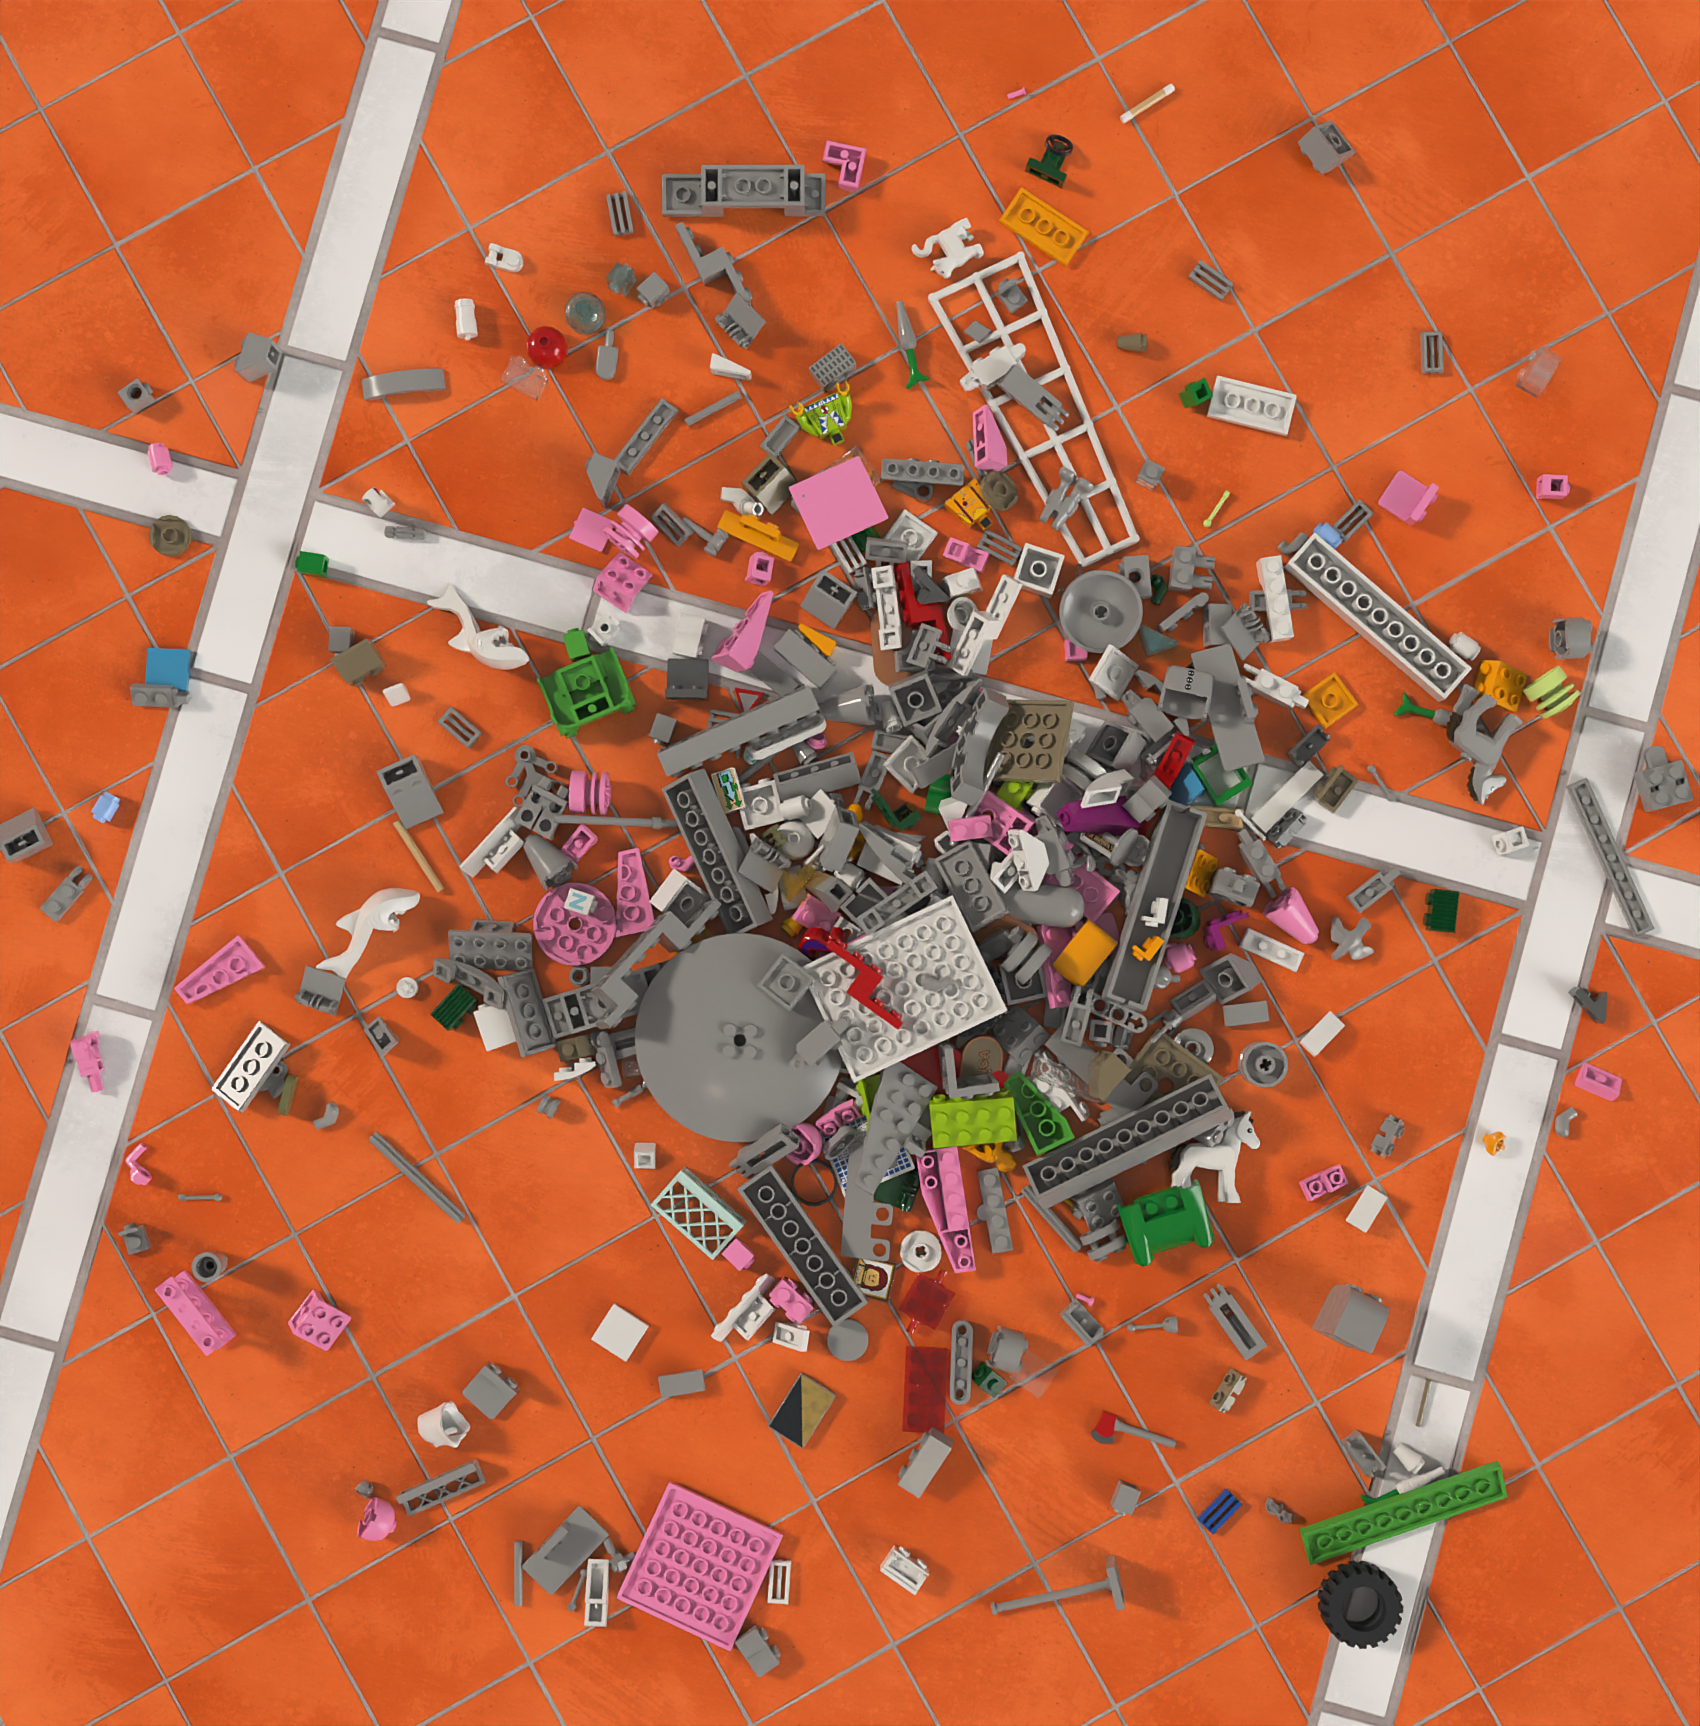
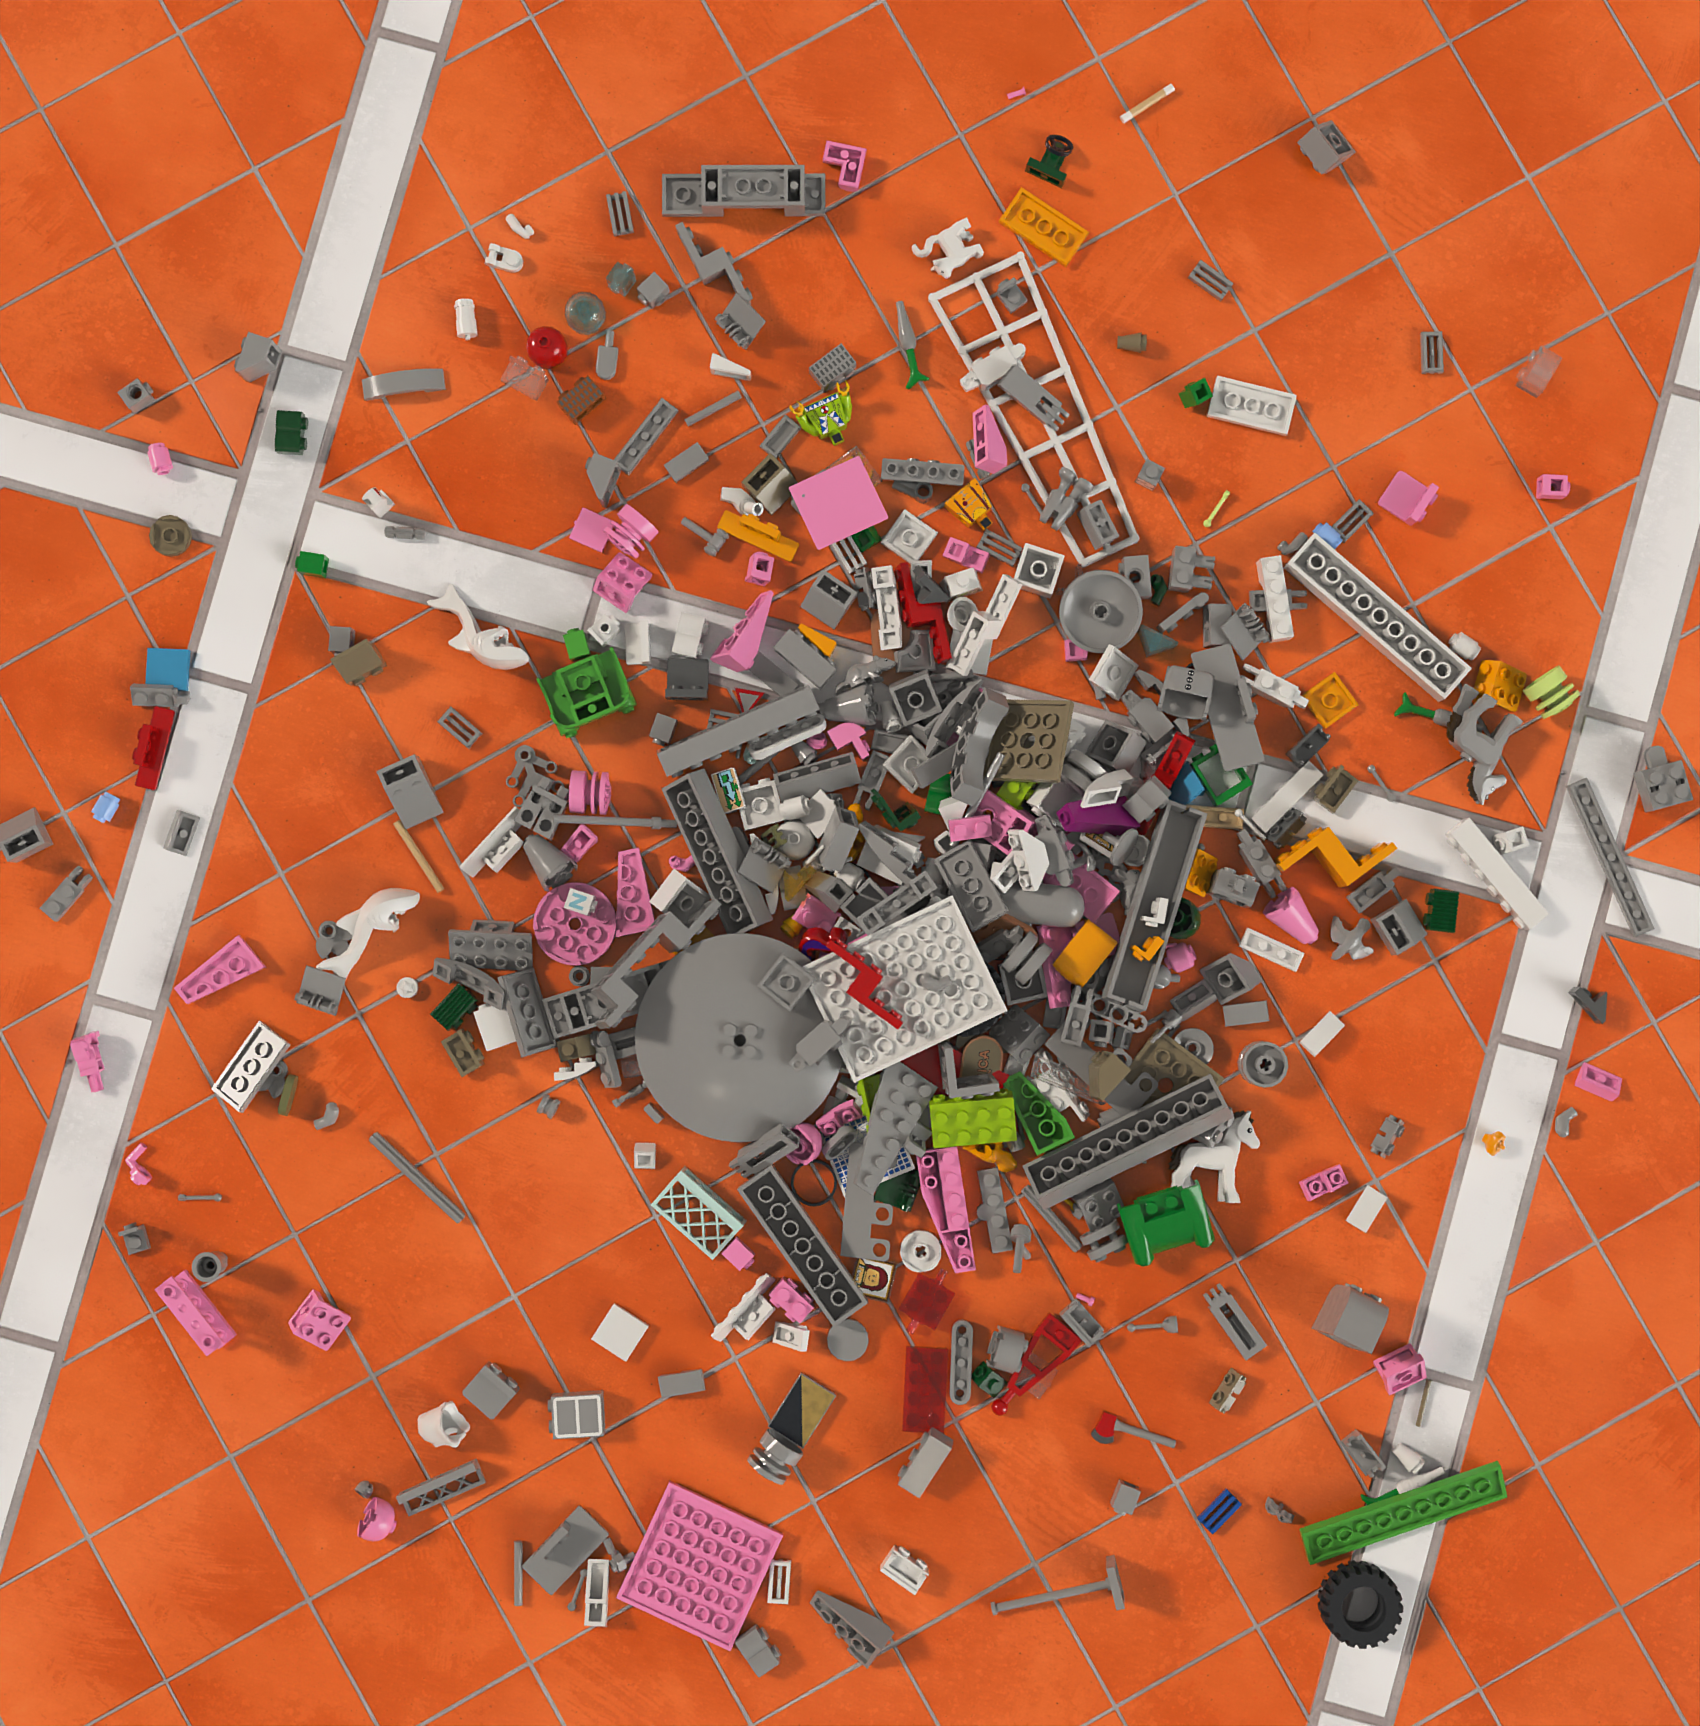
(152, 747): none -> red bracket
(181, 832): none -> light grey slope
(290, 432): none -> dark green brick
(335, 943): none -> light grey plate
(381, 1036): light grey slope -> none
(396, 694): white slope -> none
(463, 1052): none -> dark tan bracket
(515, 225): none -> white arm
(577, 1414): none -> light grey brick
(581, 399): none -> dark orange brick
(638, 643): none -> white panel
(654, 1114): none -> light grey tile
(684, 536): light grey tile -> none
(686, 462): none -> light grey tile
(773, 1460): none -> light grey wheel
(849, 733): none -> bright pink brick
(860, 1630): none -> light grey wedge
(865, 673): none -> light grey animal
(886, 550): light grey hinge -> none
(925, 645): light grey hinge -> none
(977, 331): light grey piece -> none
(999, 490): dark tan tile -> none
(1020, 1235): none -> light grey piece
(1025, 488): none -> light grey hinge
(1057, 1334): none -> red plate
(1098, 524): none -> light grey hinge
(1212, 933): magenta bracket -> none
(1334, 856): none -> light orange bracket
(1399, 927): none -> light grey slope
(1400, 1368): none -> bright pink bracket
(1497, 874): none -> white brick
(1571, 638): light grey brick -> none

